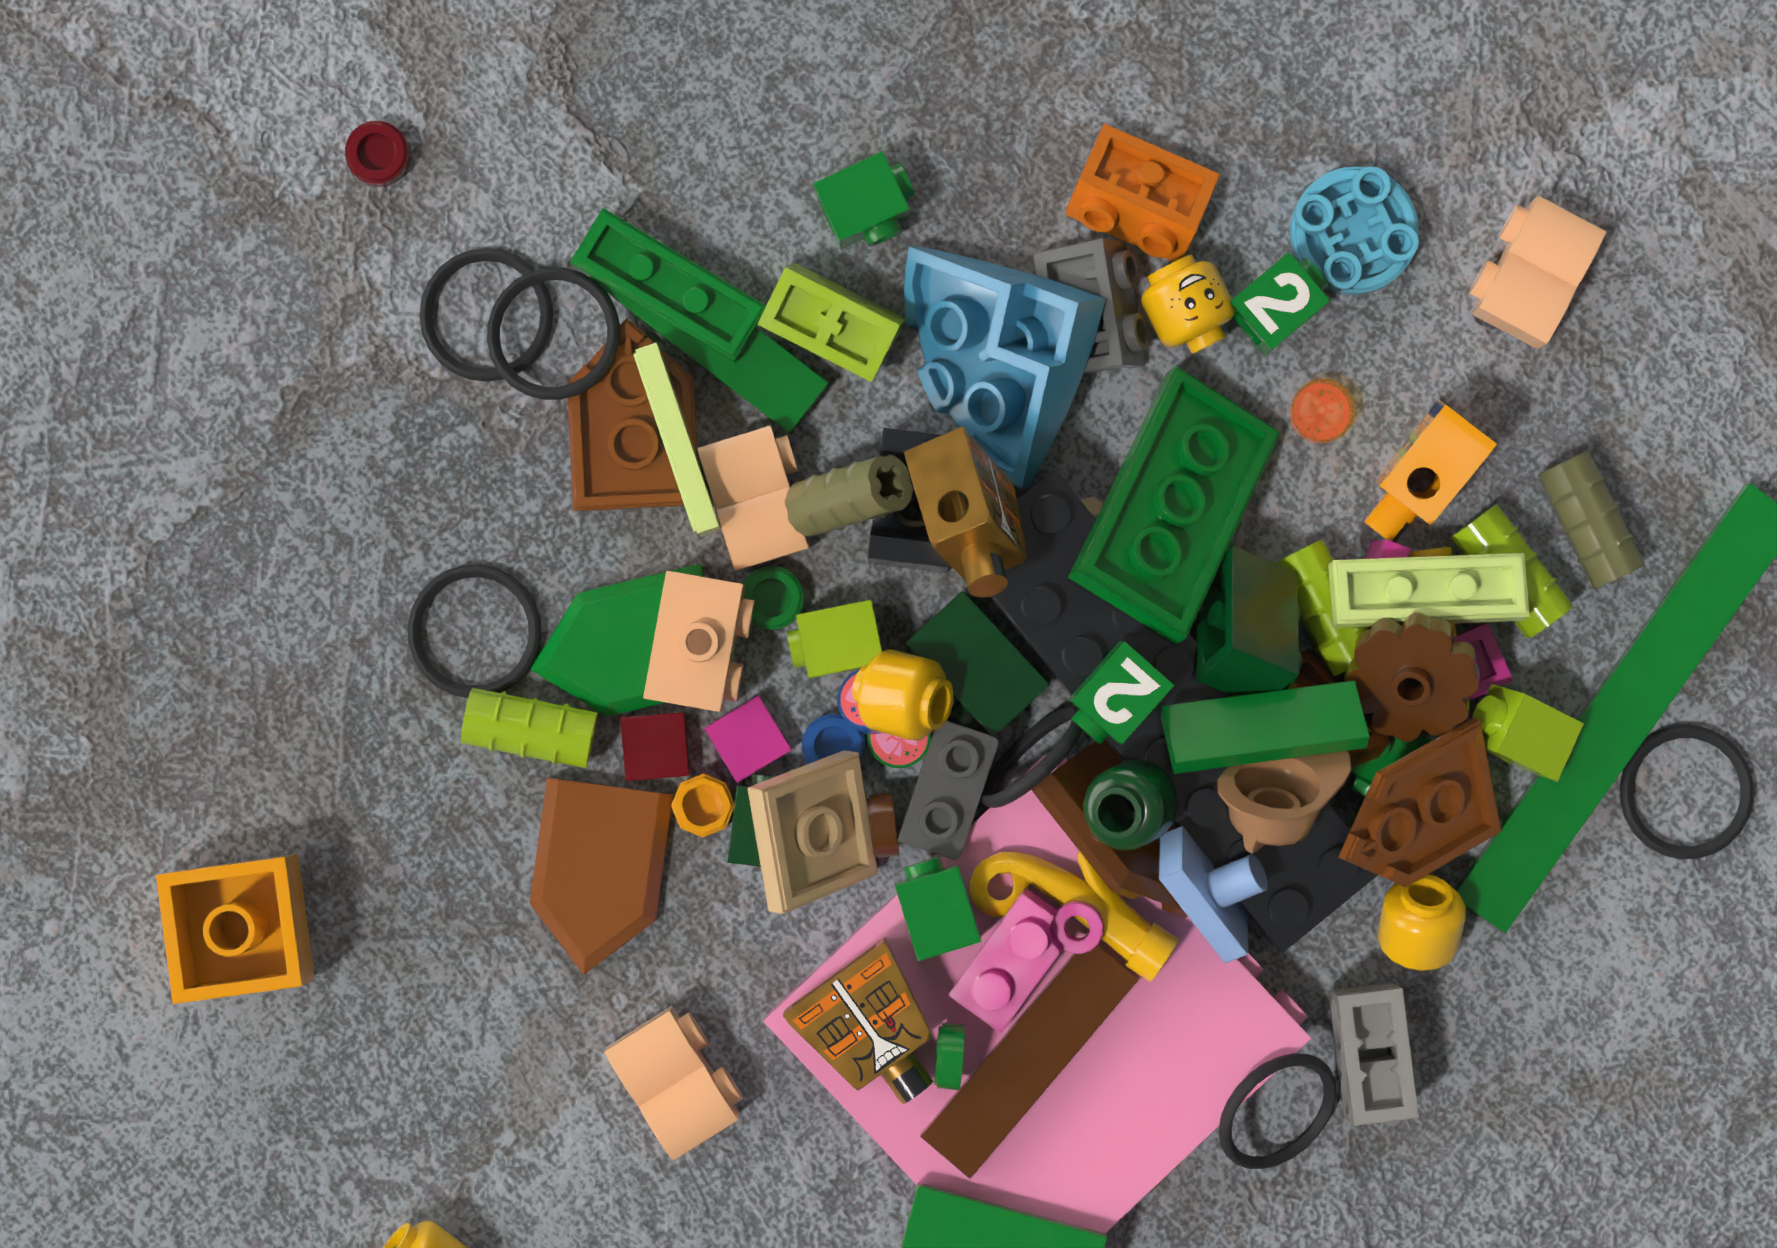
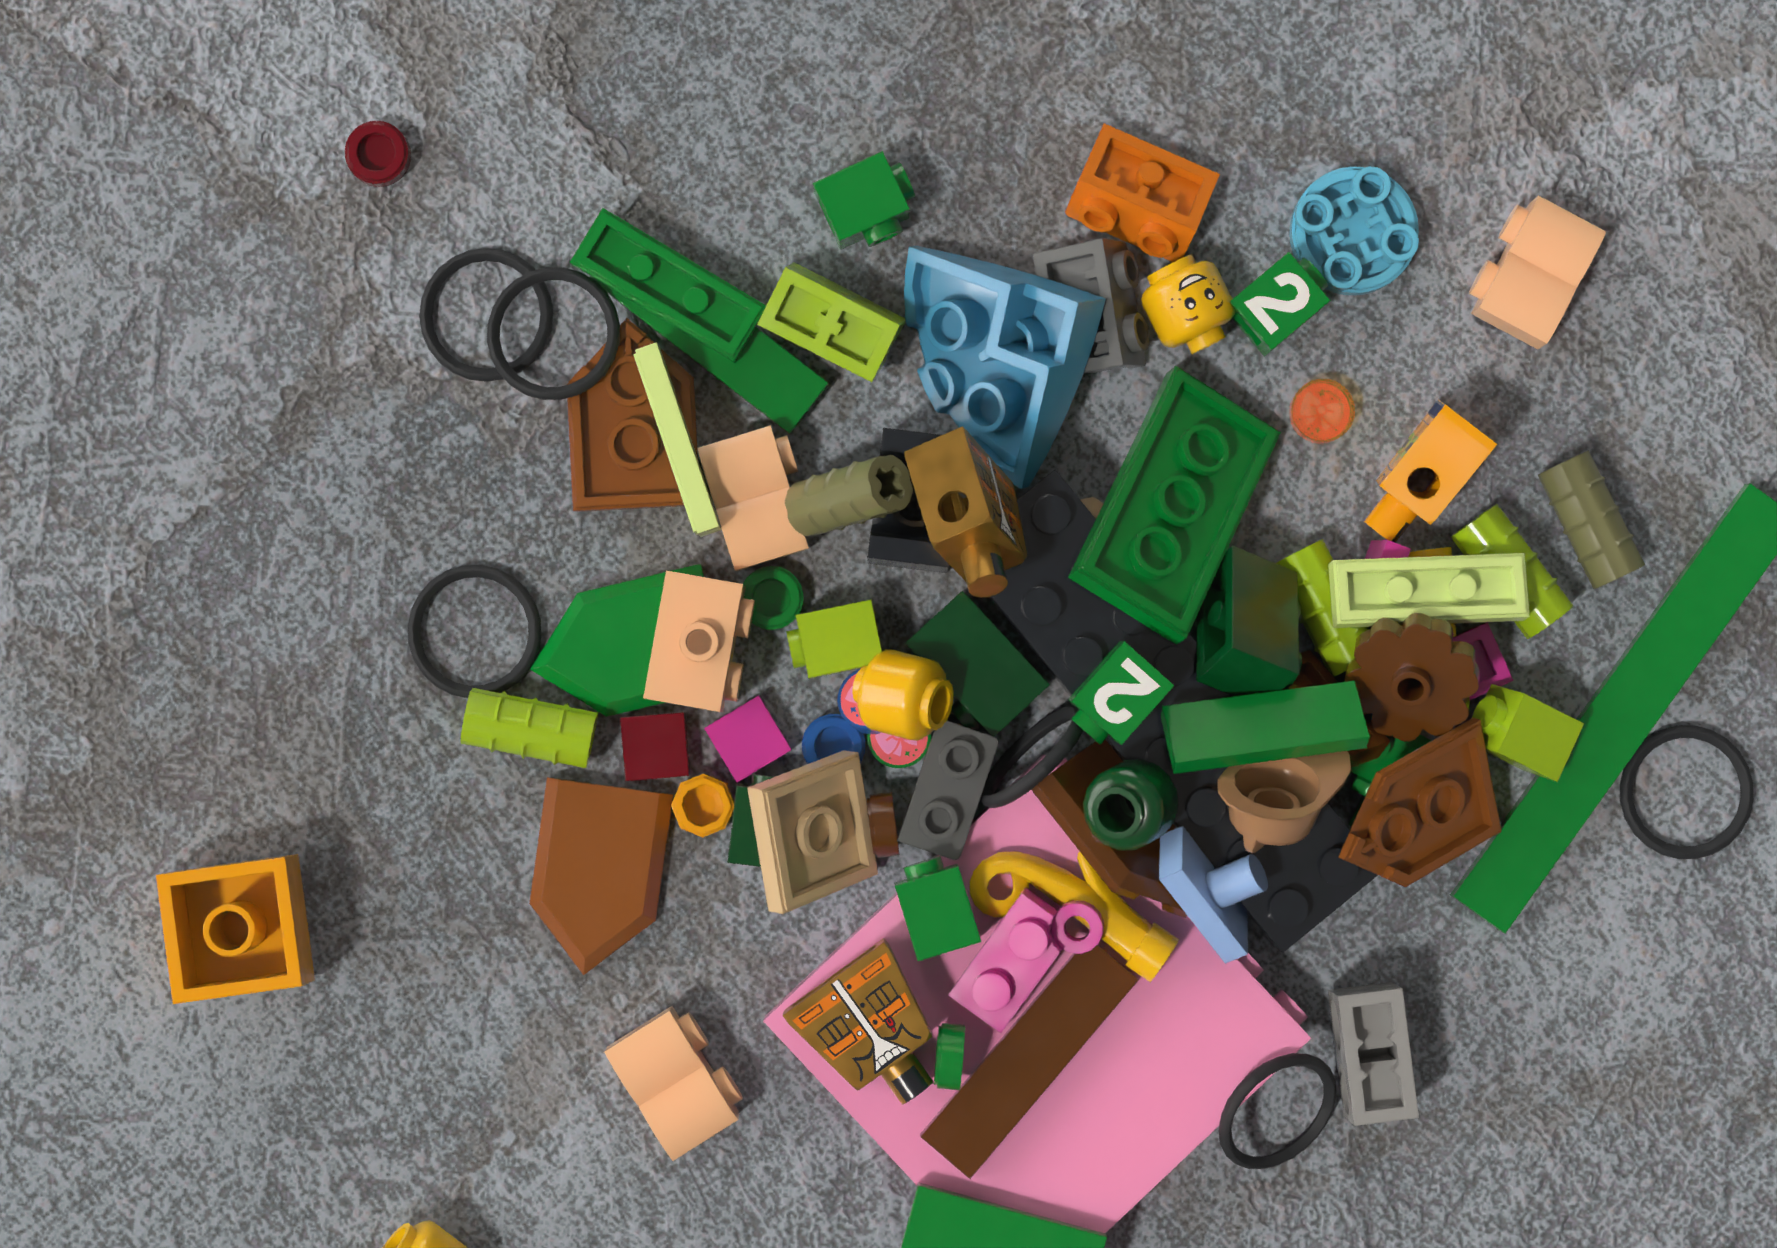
(1422, 924): yellow head -> none

